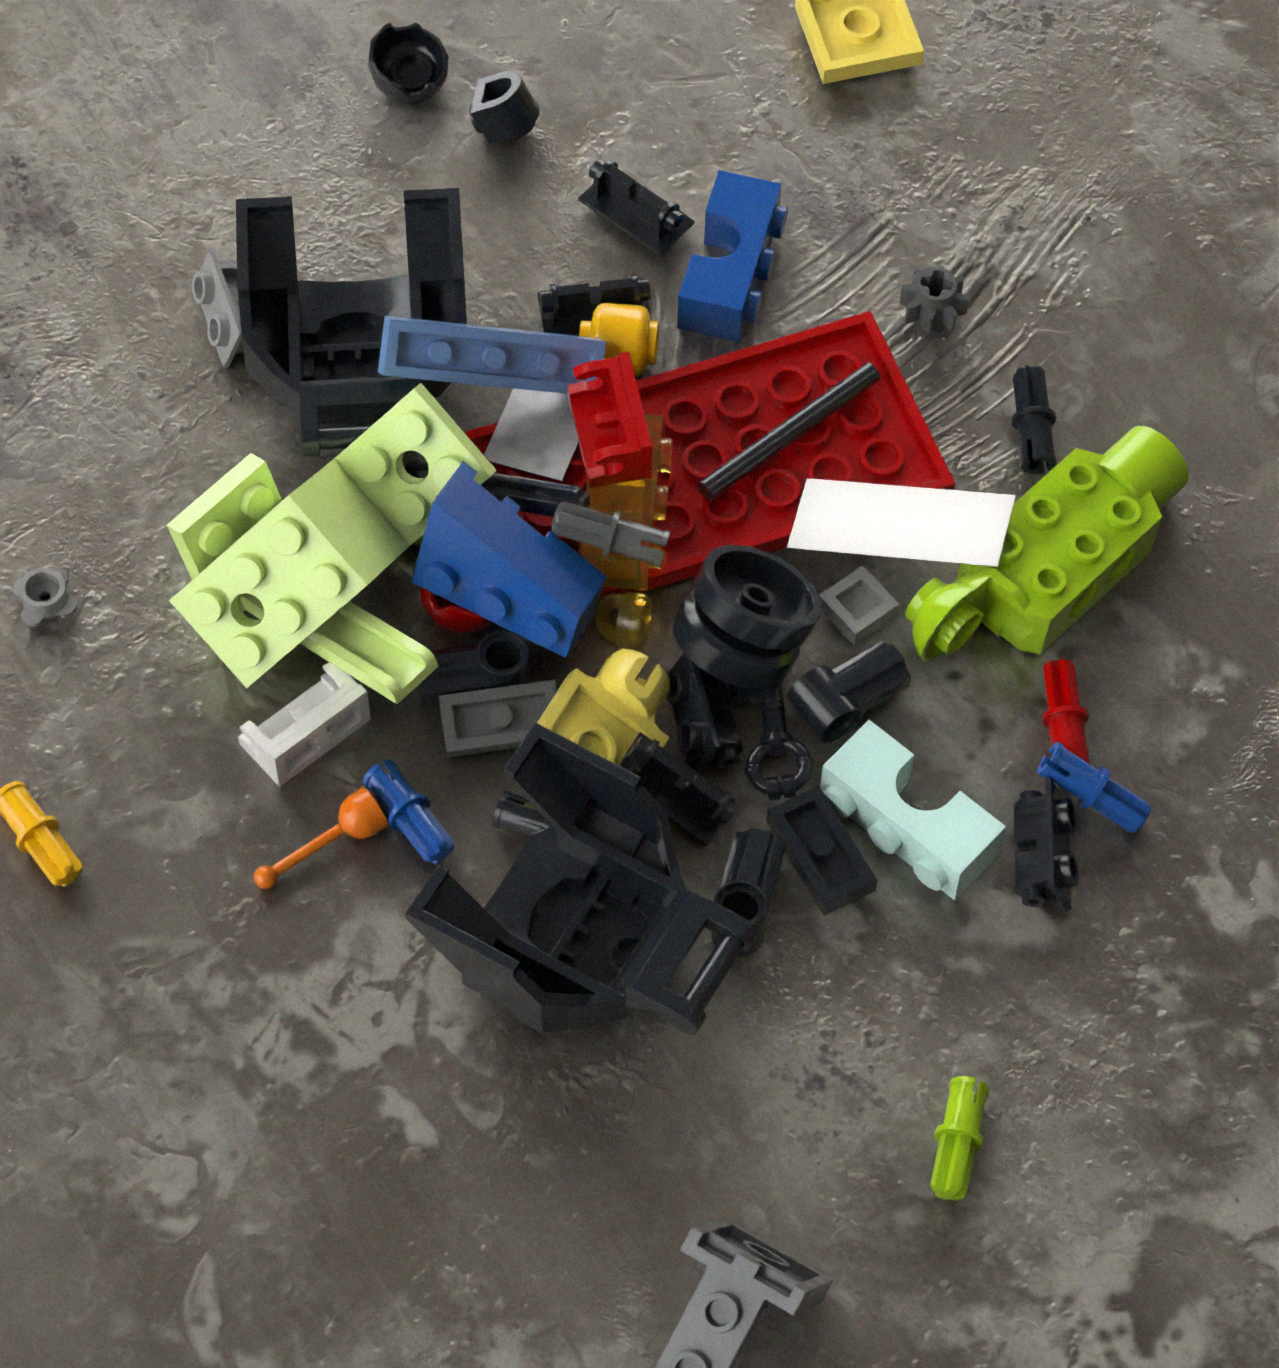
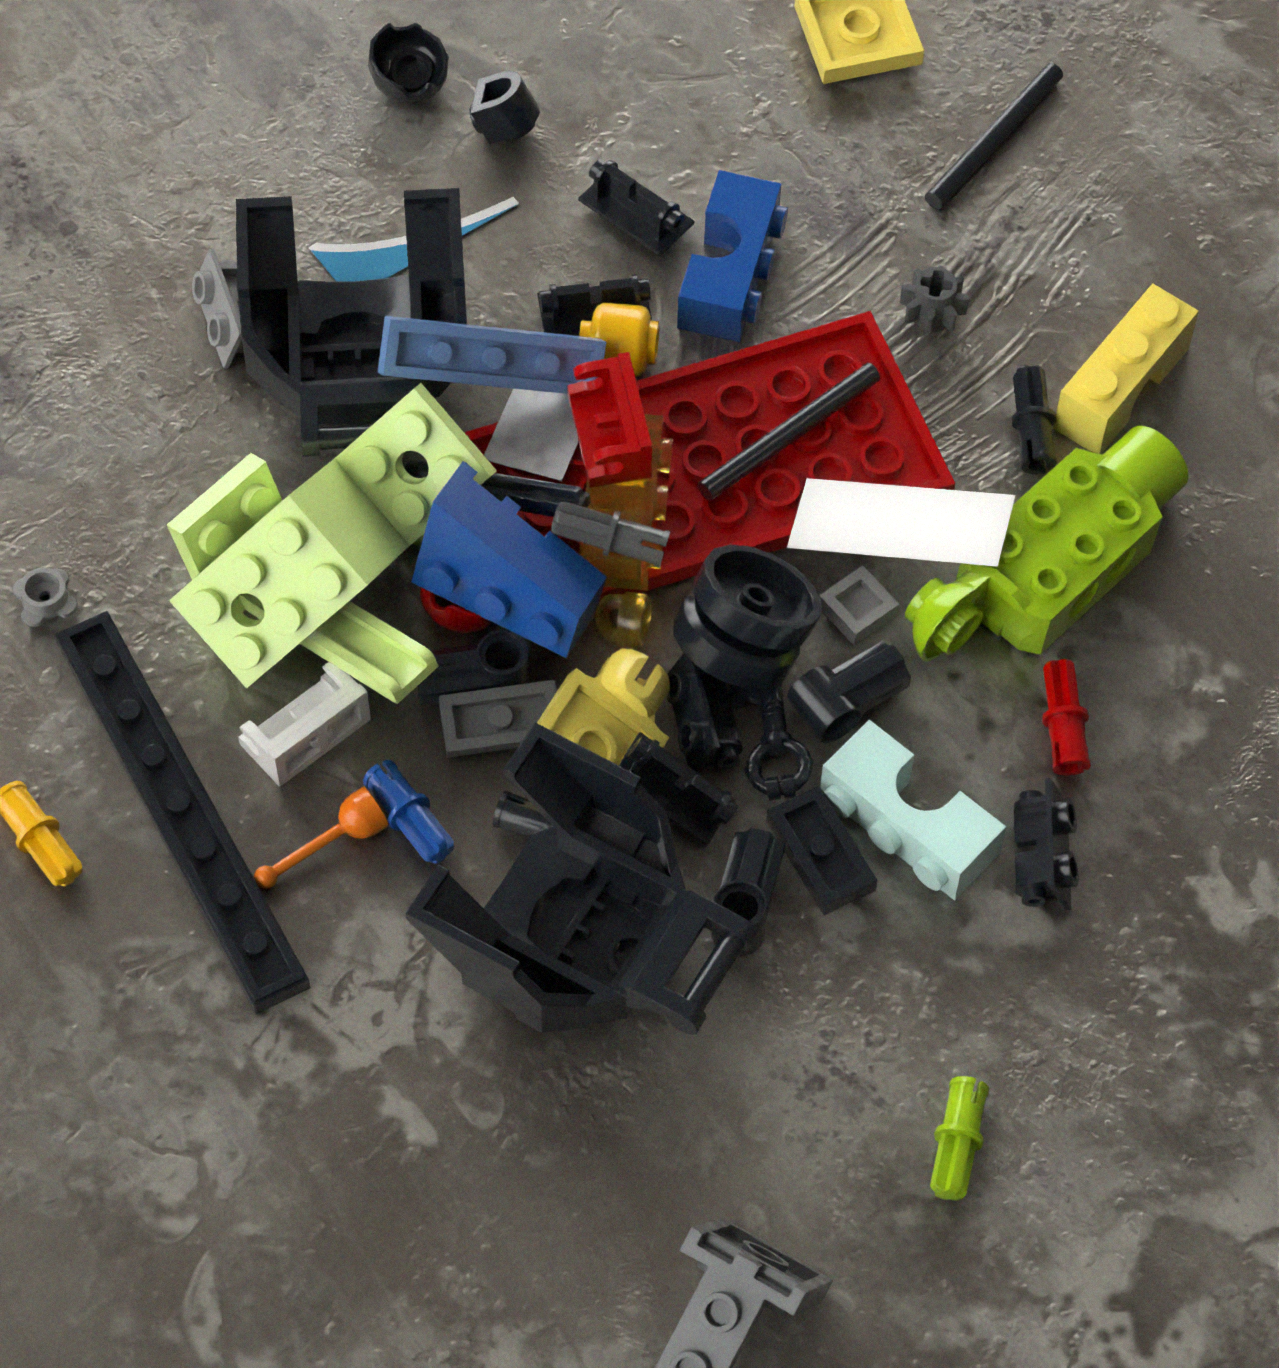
(183, 813): none -> black tile
(389, 256): none -> dark azure sticker
(993, 136): none -> black bar
(1094, 788): blue axle -> none
(1139, 348): none -> light yellow arch

